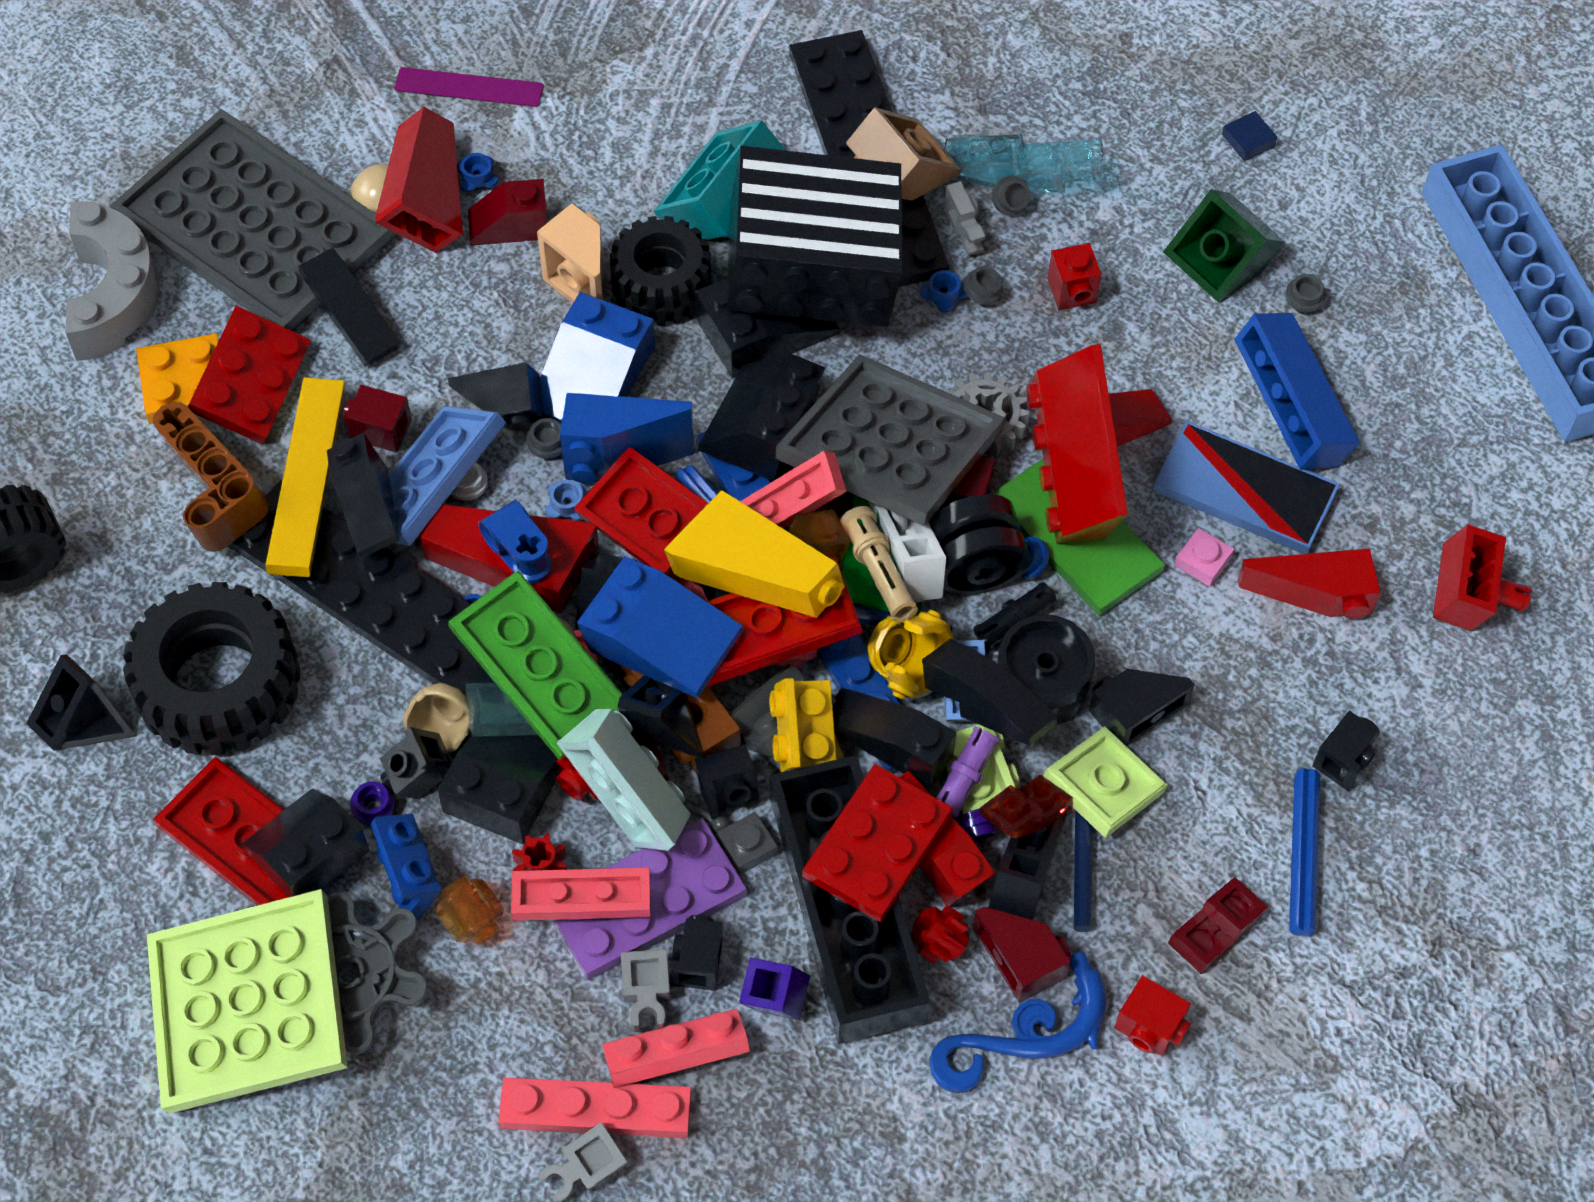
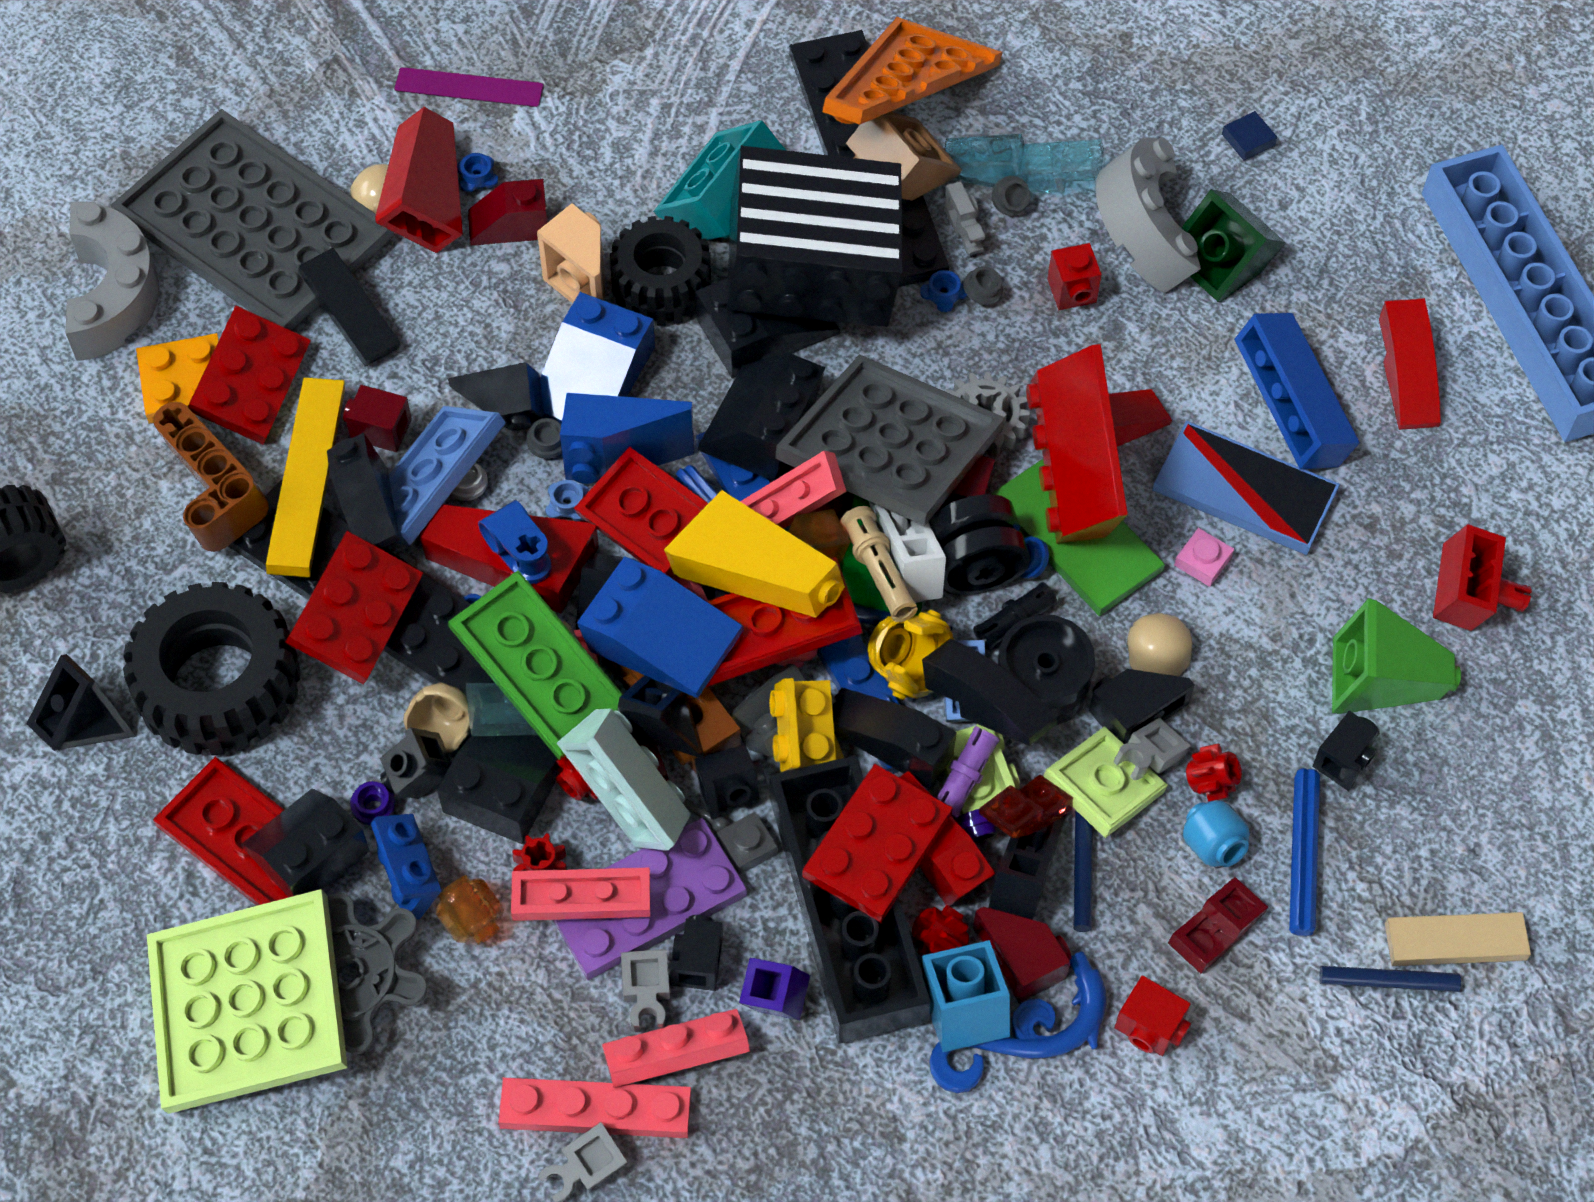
(354, 607): none -> red plate
(905, 67): none -> orange wing
(967, 996): none -> dark azure head
(1137, 215): none -> light grey brick
(1153, 746): none -> light grey plate
(1159, 644): none -> tan hair
(1213, 772): none -> red gear
(1216, 834): none -> dark azure head
(1306, 293): dark grey plate -> none
(1319, 582): red slope -> none
(1387, 663): none -> bright green slope
(1390, 978): none -> dark blue bar
(1410, 363): none -> red slope
(1457, 939): none -> tan tile

